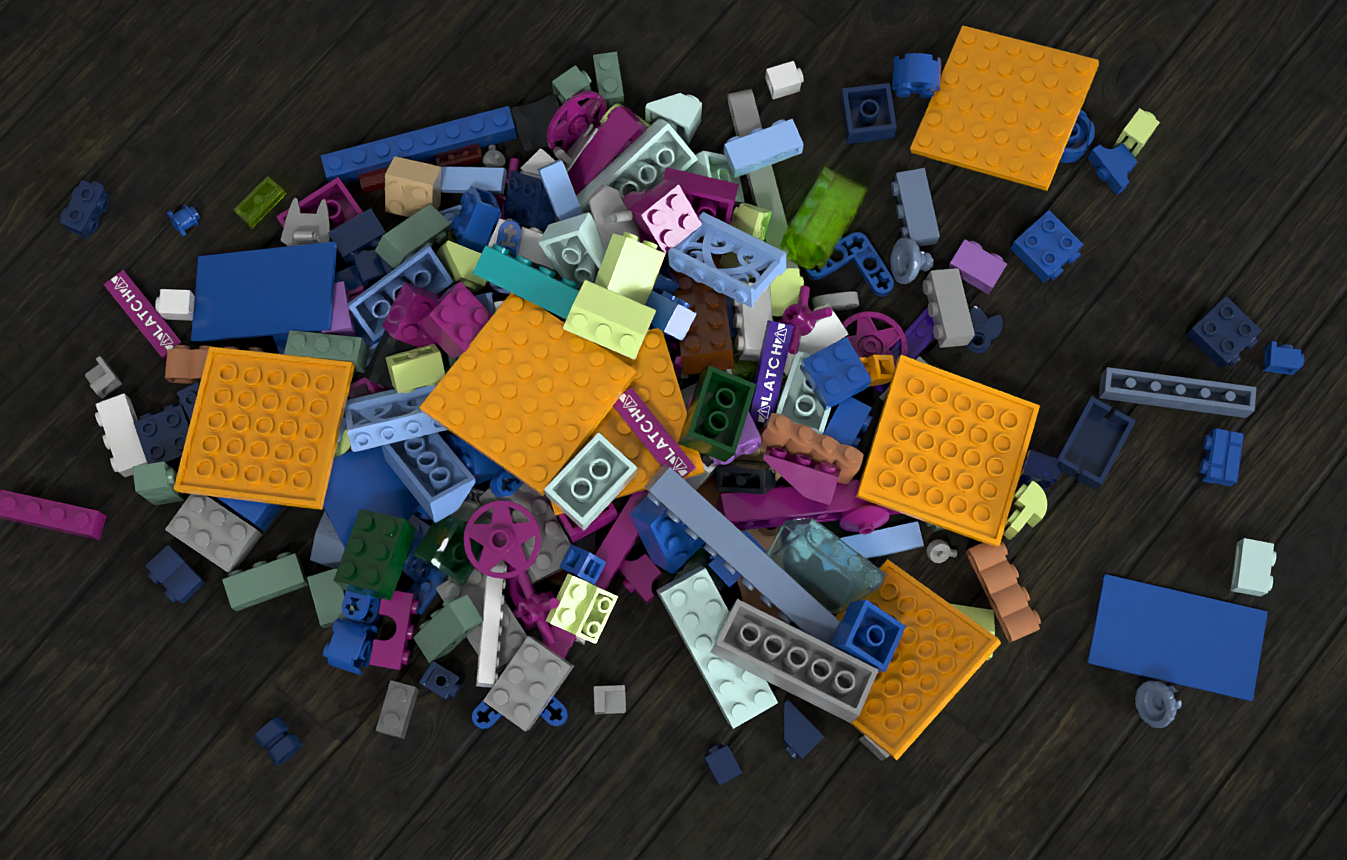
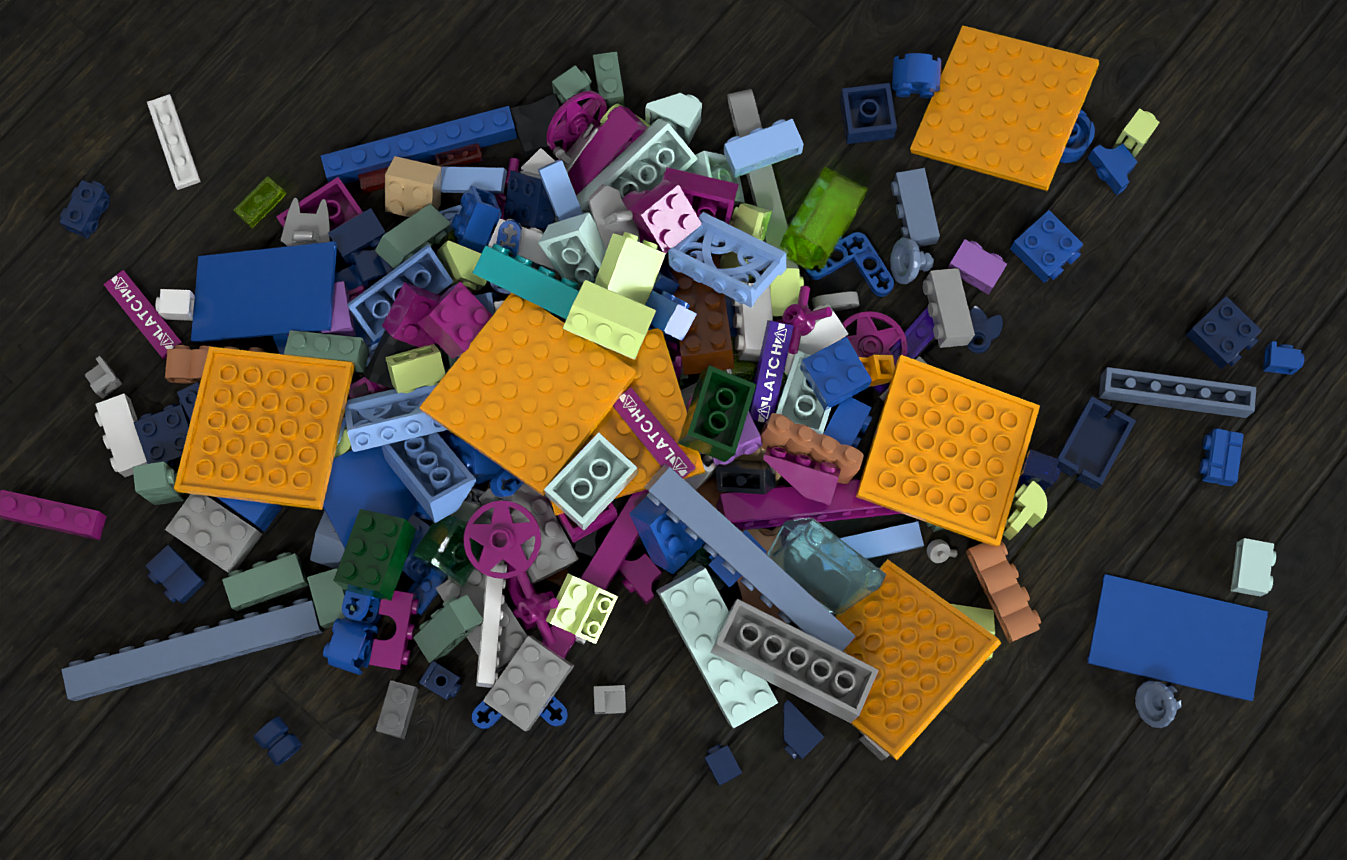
(173, 142): none -> white tile
(184, 219): blue brick -> none
(191, 650): none -> sand blue brick
(493, 158): light grey piece -> none
(582, 564): blue brick -> none
(784, 79): white brick -> none
(864, 519): magenta dish -> none
(868, 634): blue brick -> none

